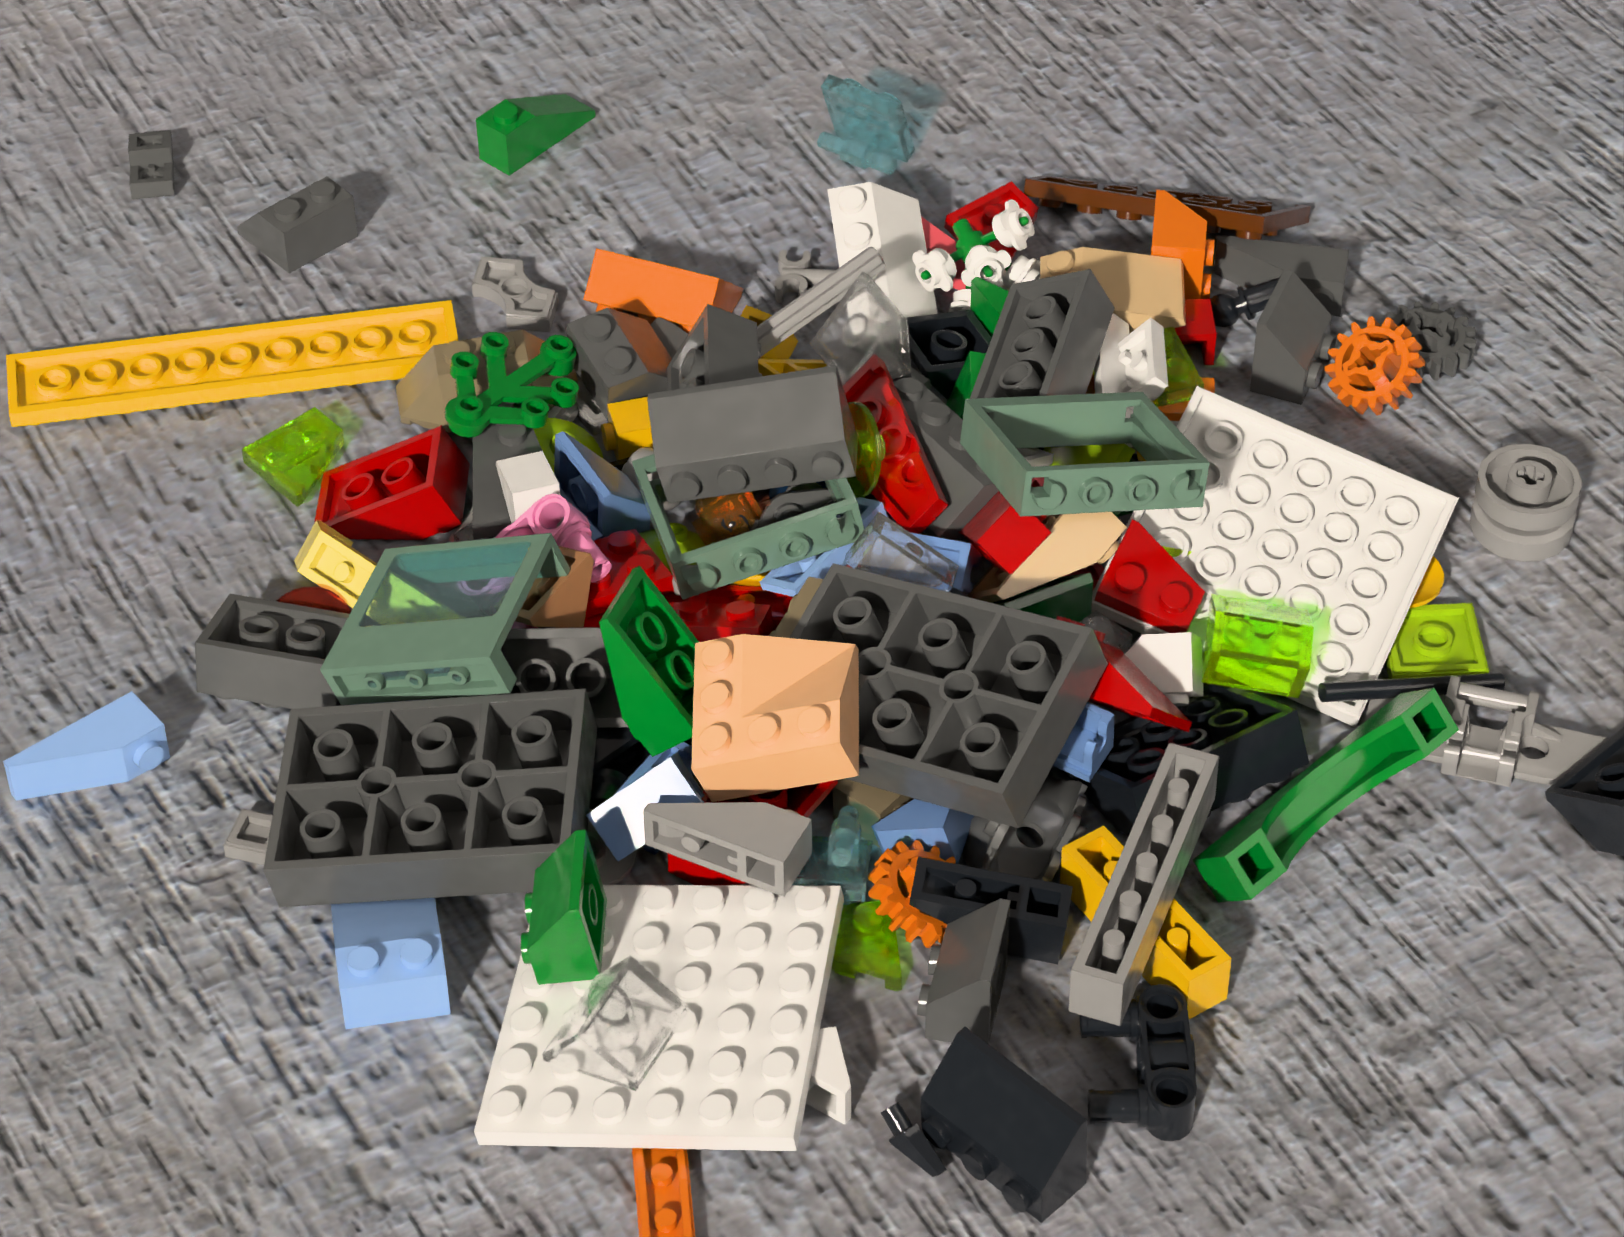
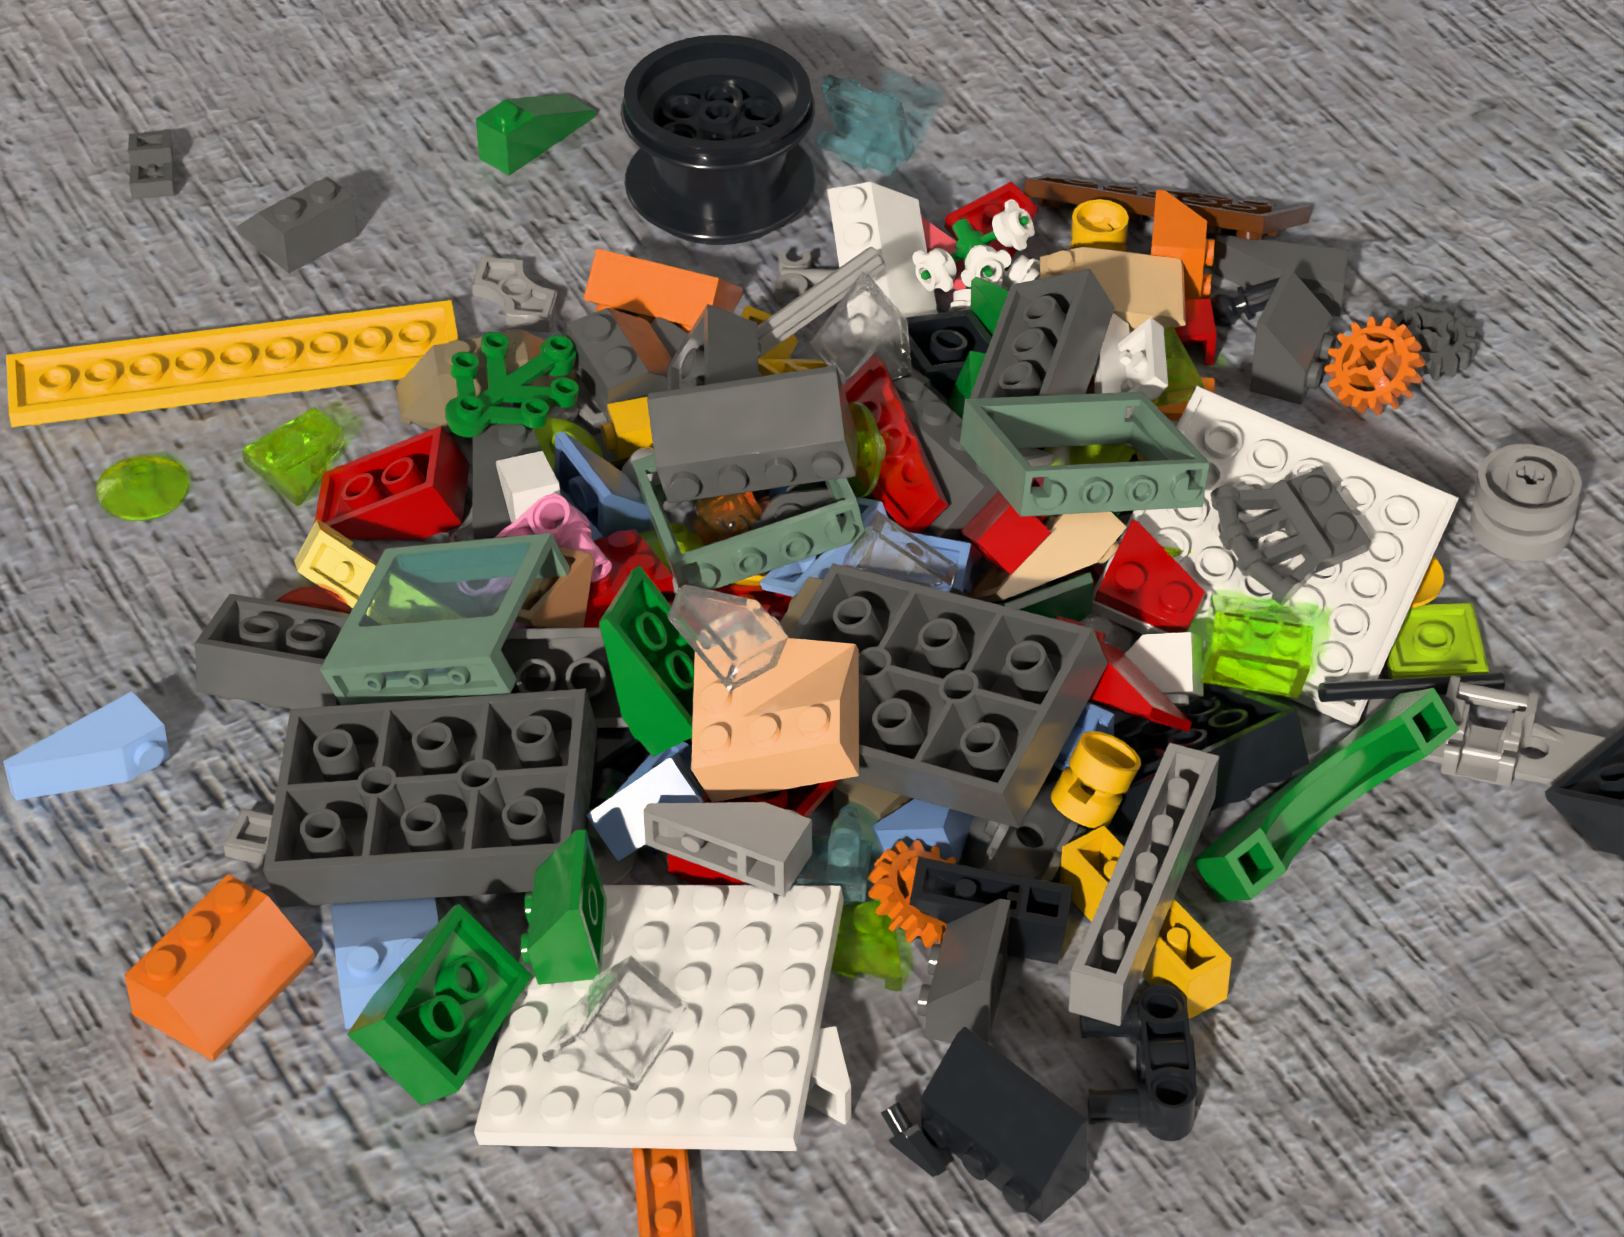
(142, 487): none -> clear neon green dish
(217, 968): none -> orange slope
(440, 1007): none -> green slope
(718, 138): none -> black wheel
(728, 633): none -> clear slope
(1095, 779): none -> yellow wheel
(1099, 226): none -> yellow wheel
(1313, 517): none -> dark grey plate

